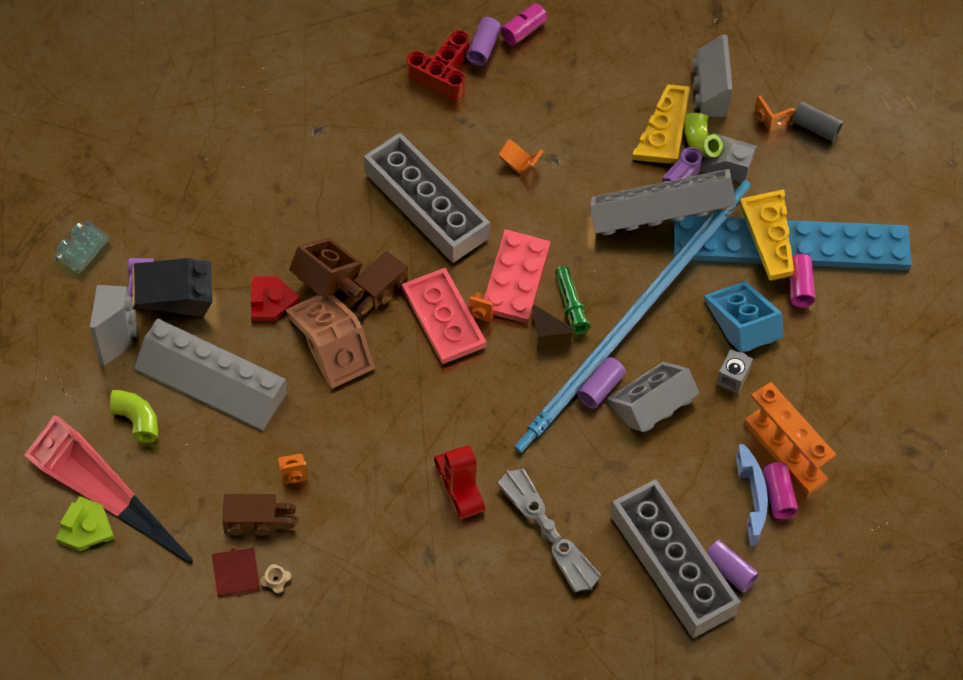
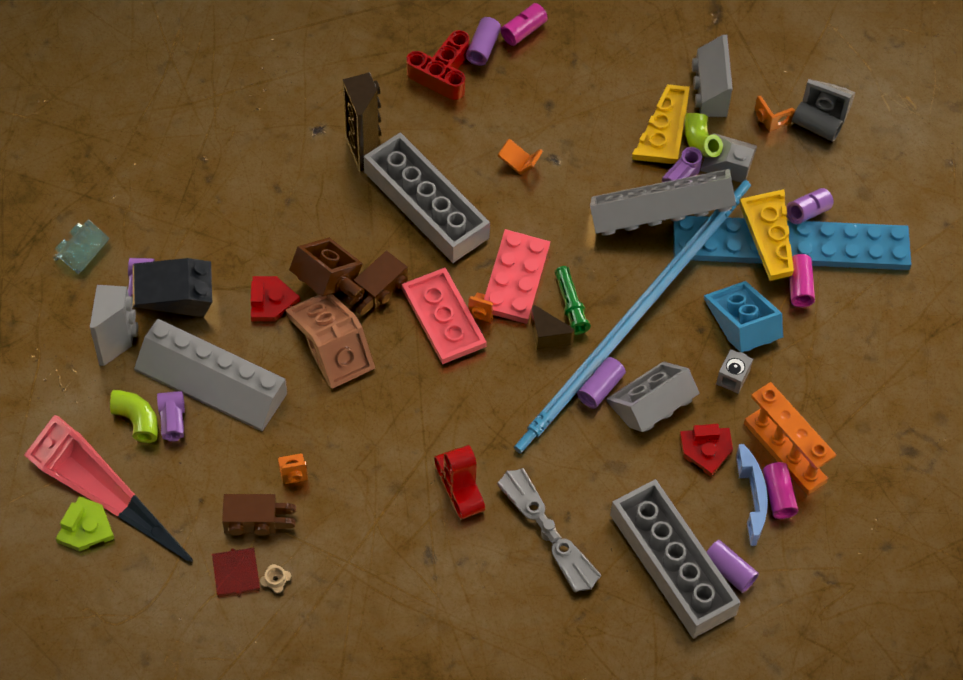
(171, 409): none -> medium lavender piece
(361, 115): none -> dark brown slope
(706, 446): none -> red plate
(809, 206): none -> medium lavender pin
(829, 98): none -> light grey slope

